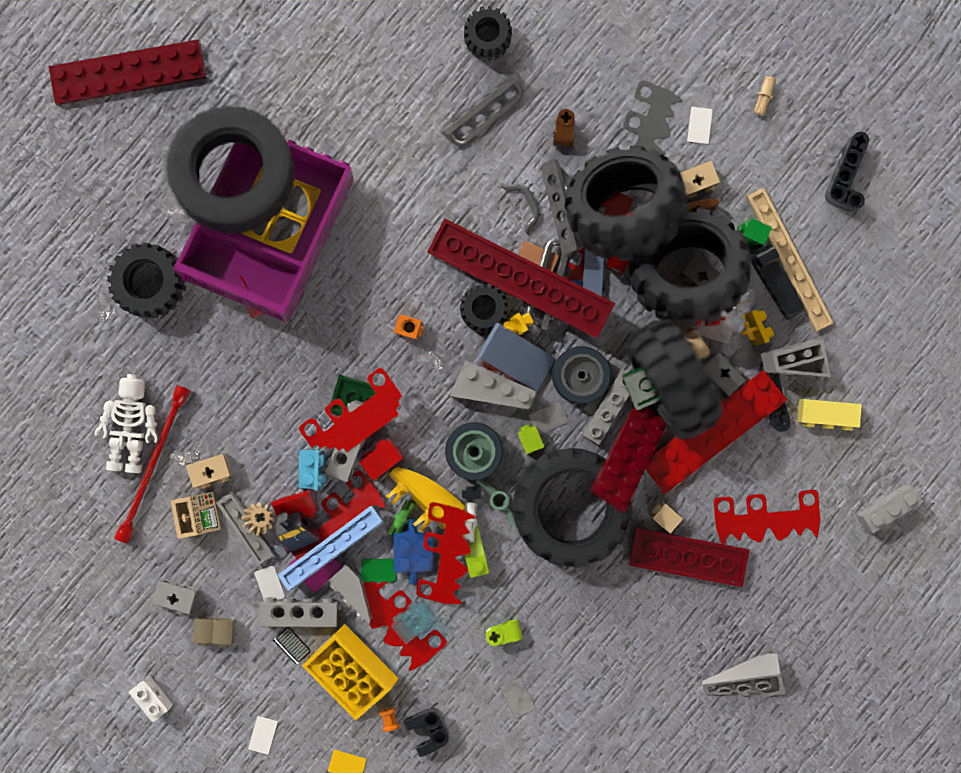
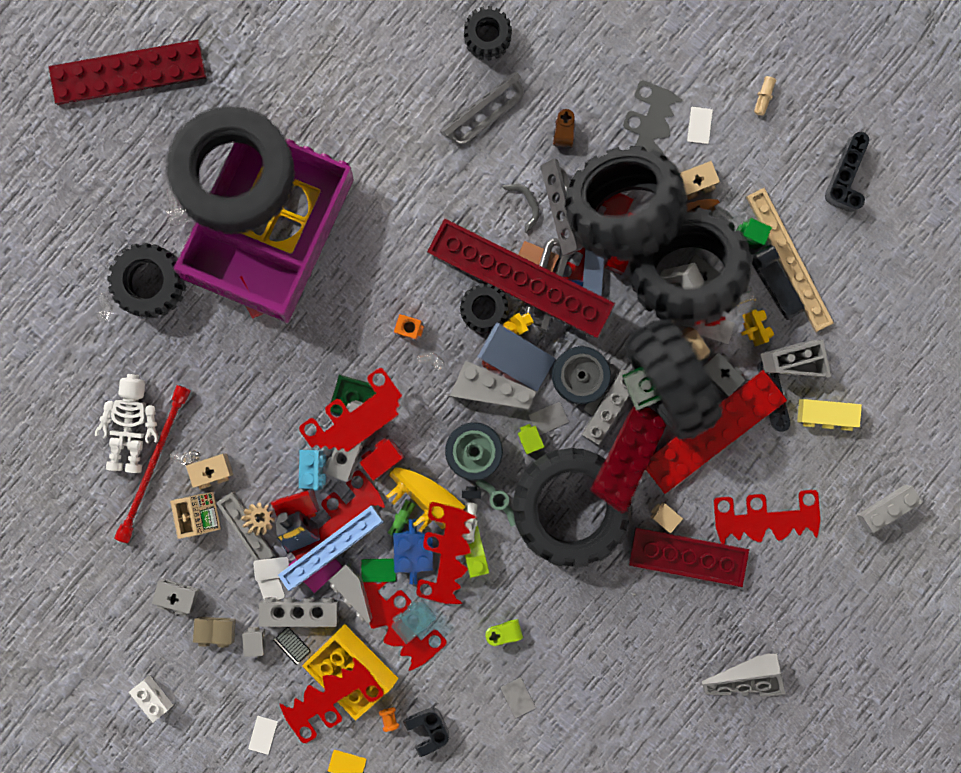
(254, 642): none -> light grey brick
(270, 568): none -> white sticker
(321, 702): none -> red piece
(683, 276): none -> white brick

